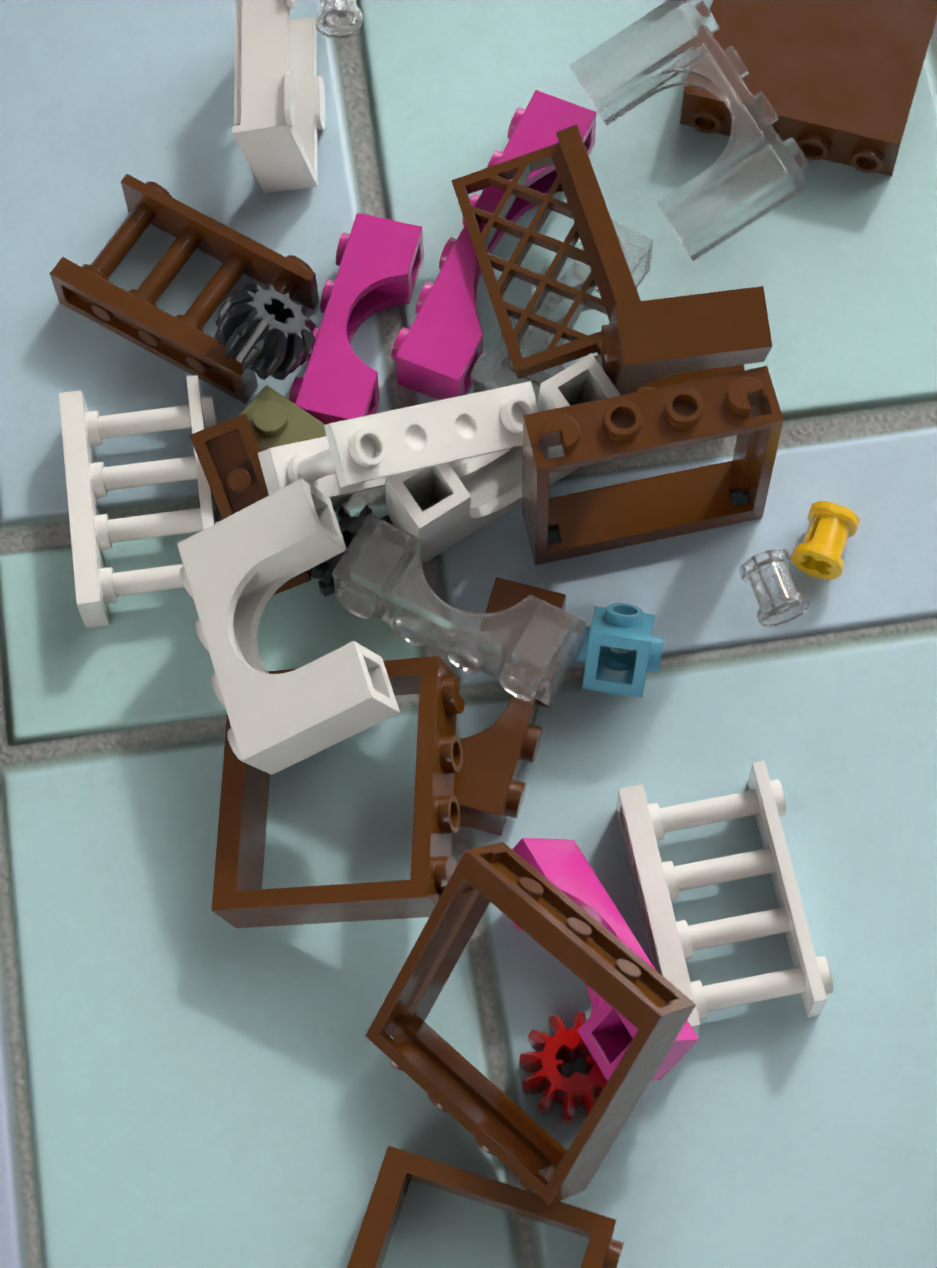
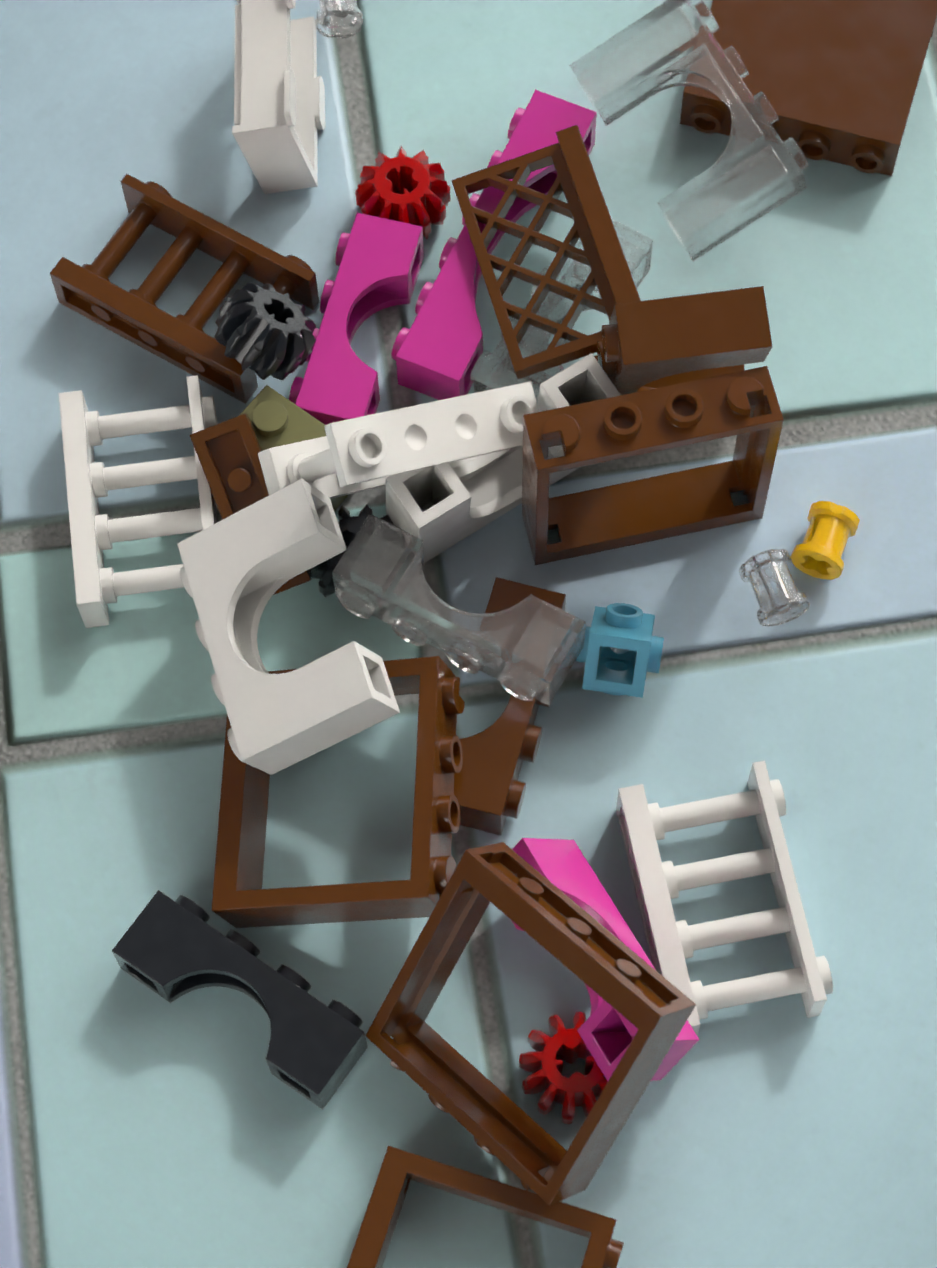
(178, 952): none -> black arch
(404, 190): none -> red gear

